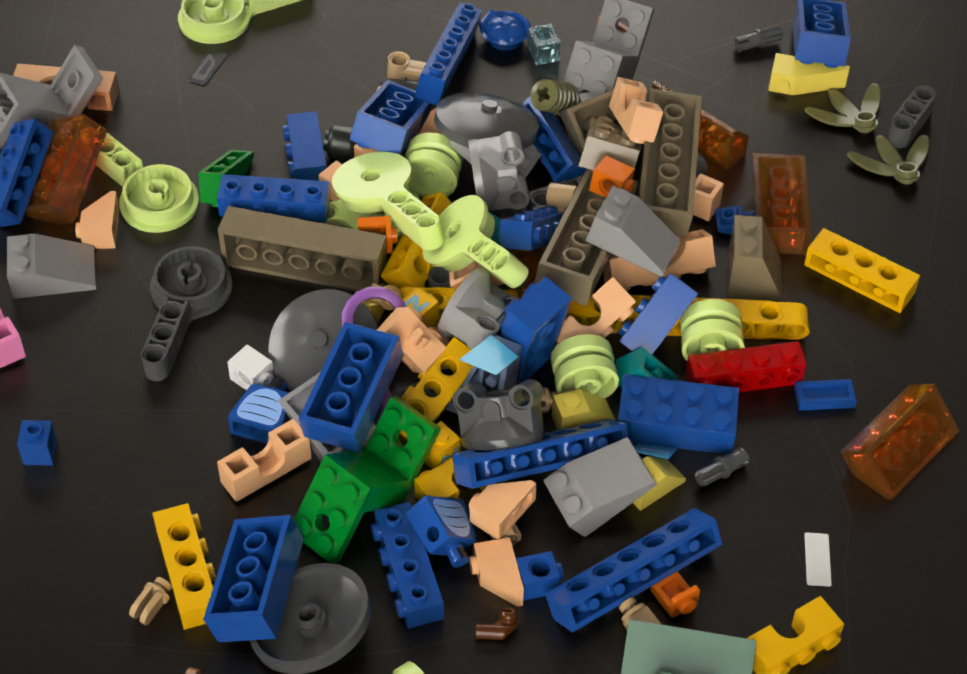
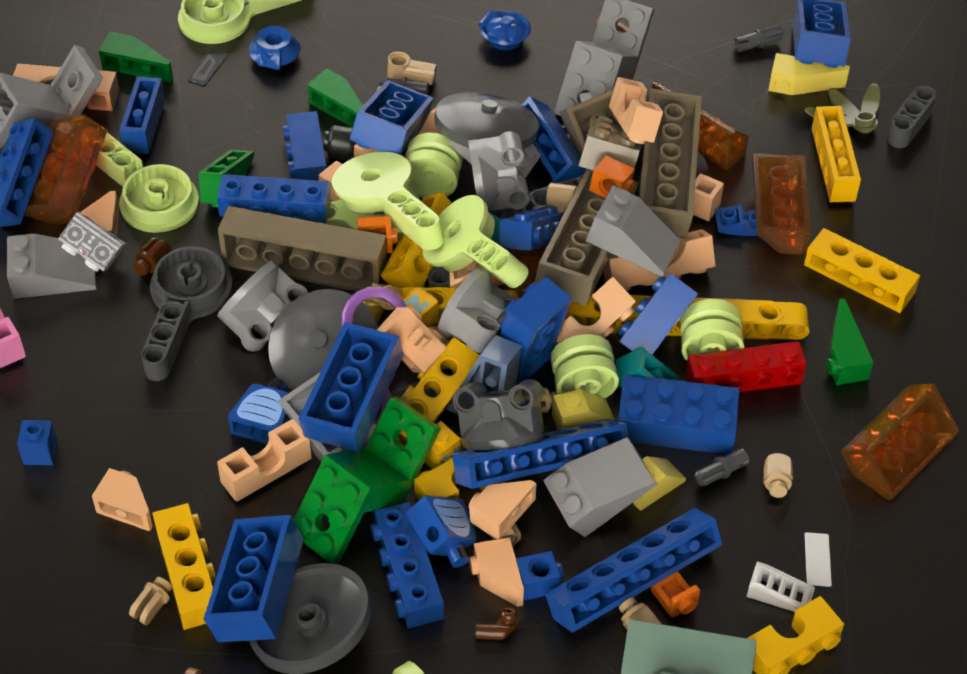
(91, 242): none -> brick
(122, 499): none -> light nougat slope
(131, 56): none -> green slope
(142, 114): none -> blue brick
(150, 255): none -> reddish brown arm
(250, 368): white brick -> none
(259, 304): none -> light grey piece
(274, 47): none -> blue piece
(334, 96): none -> green slope
(448, 53): blue brick -> none
(490, 356): medium azure sticker -> none
(543, 44): clear light blue brick -> none
(553, 95): olive piece -> none
(657, 451): medium azure sticker -> none
(753, 262): dark tan slope -> none
(774, 576): none -> white slope
(778, 474): none -> tan arm
(825, 394): blue tile -> none
(836, 154): none -> yellow brick
(848, 355): none -> green slope
(904, 172): olive plant -> none

